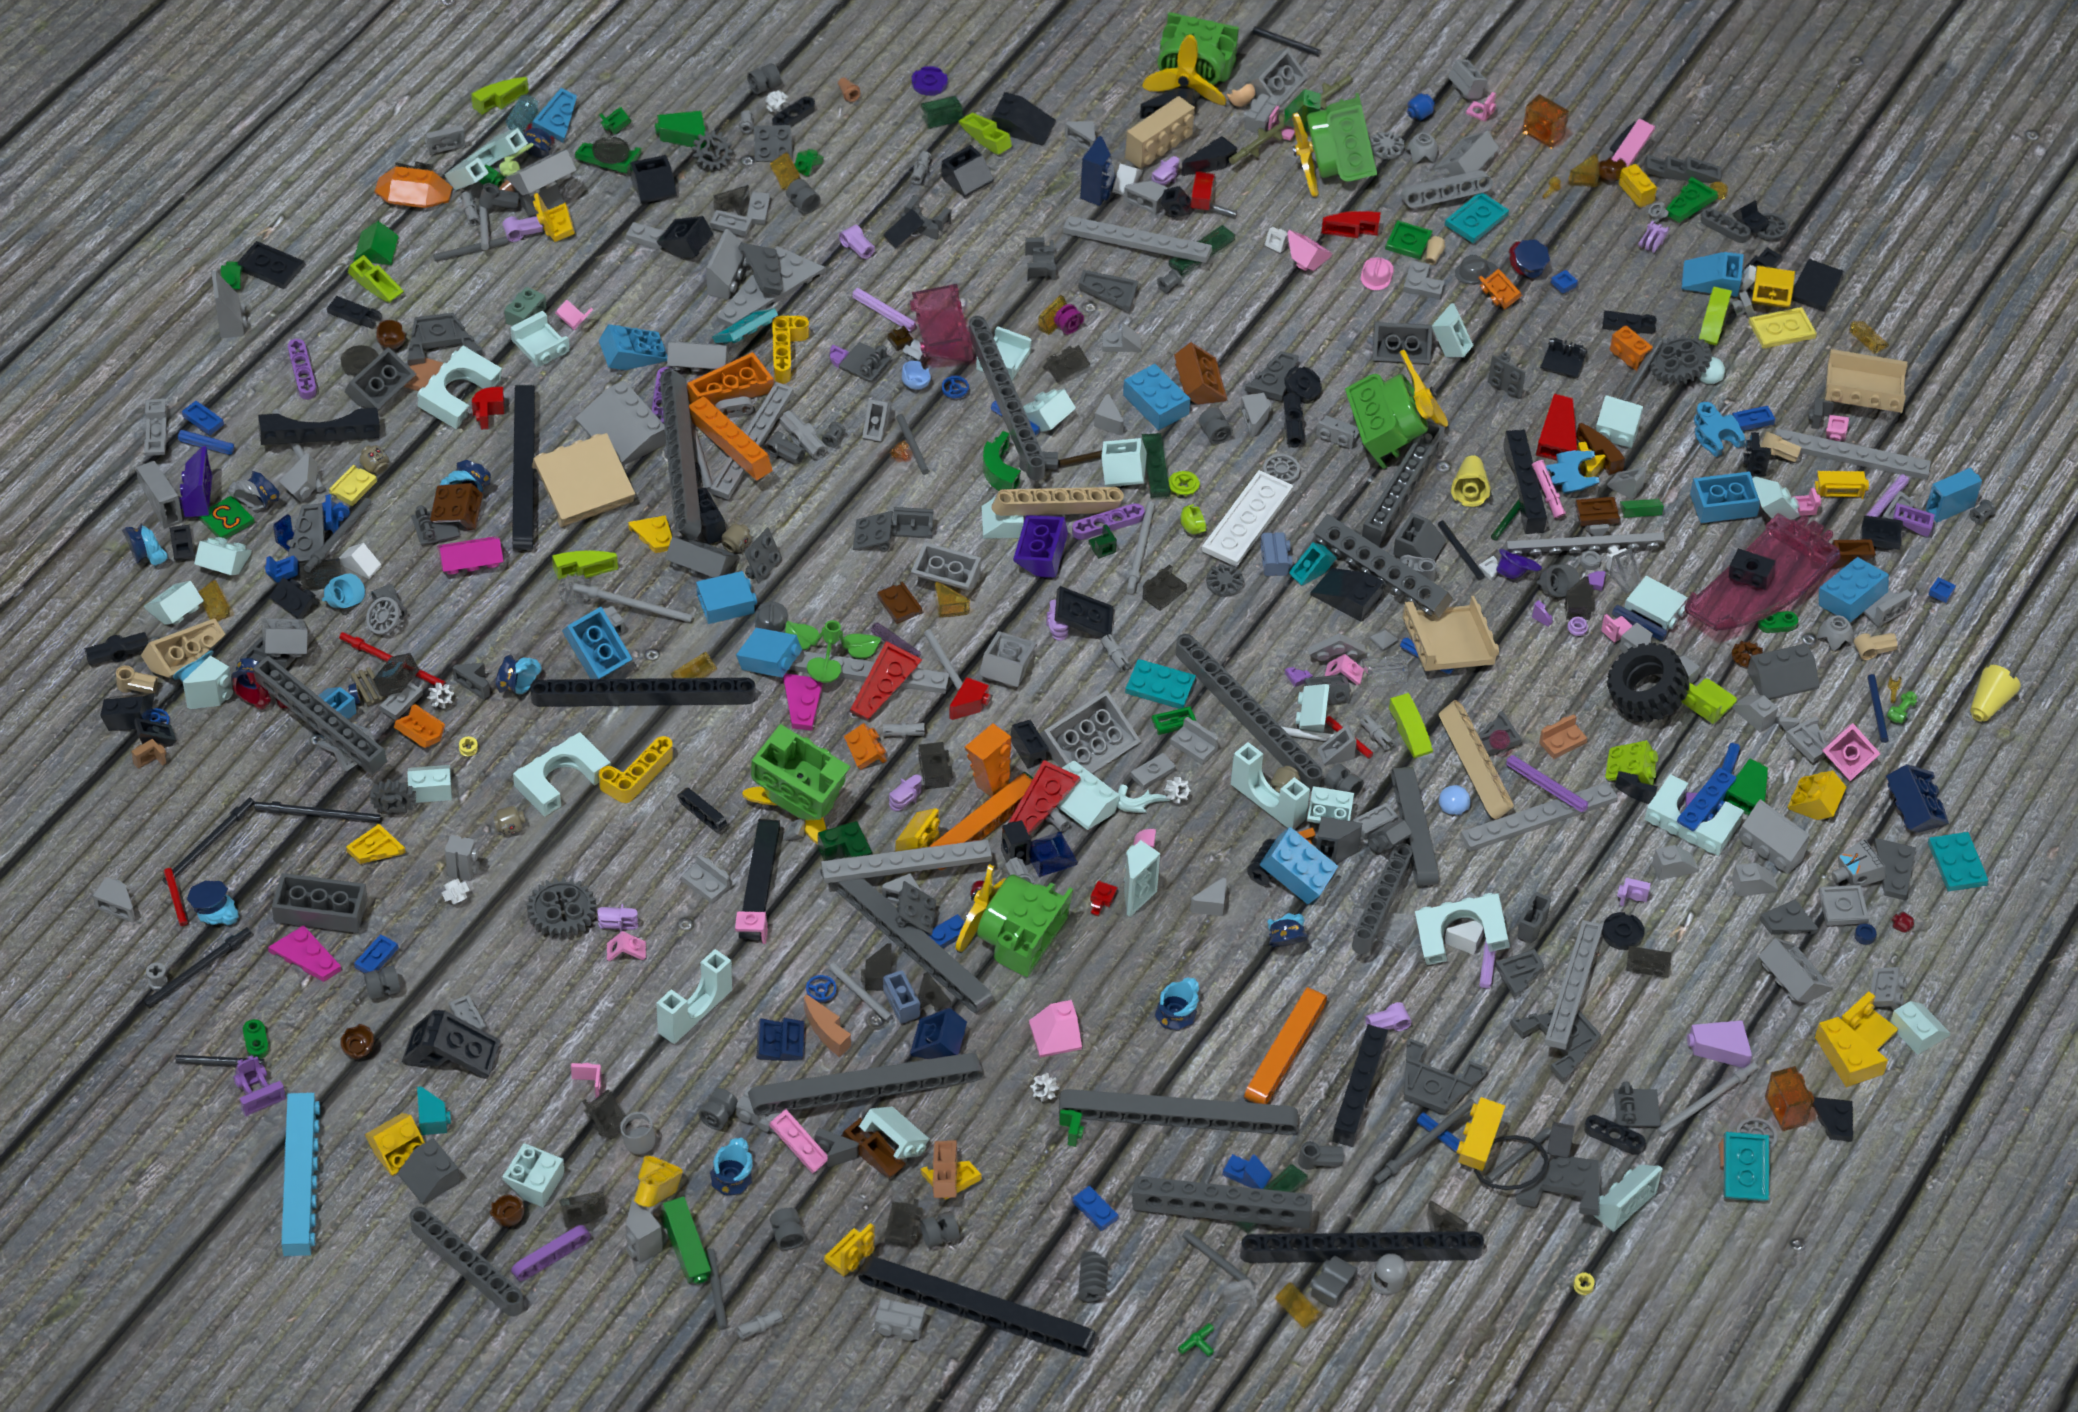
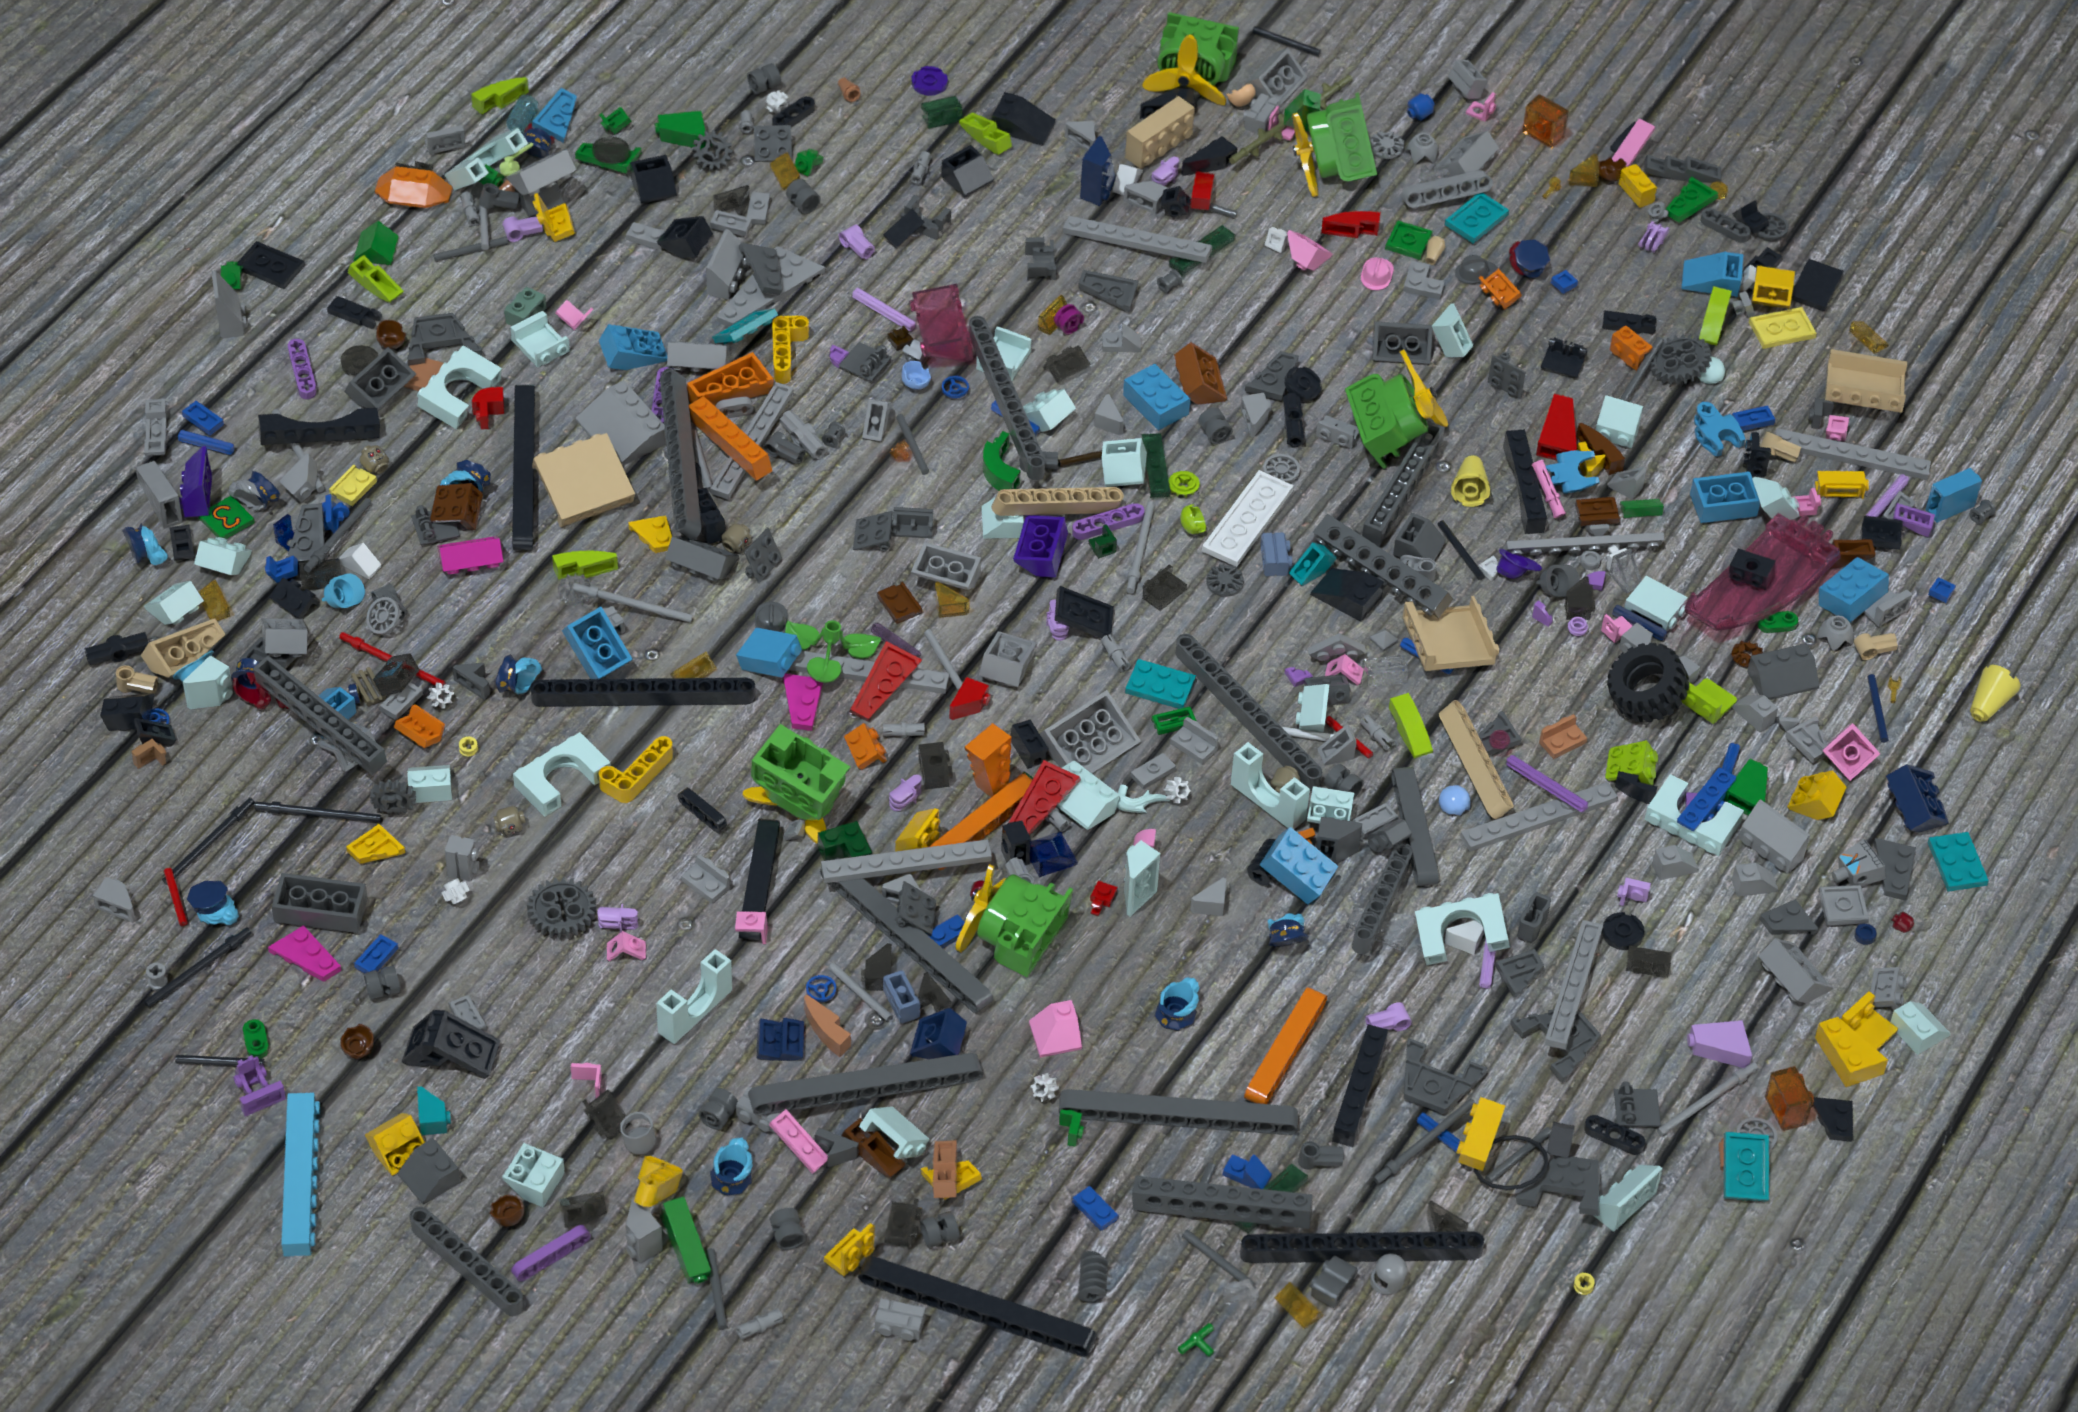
(726, 597): dark azure brick -> none
(1506, 521): dark green bar -> none
(1898, 713): bright green bar -> none

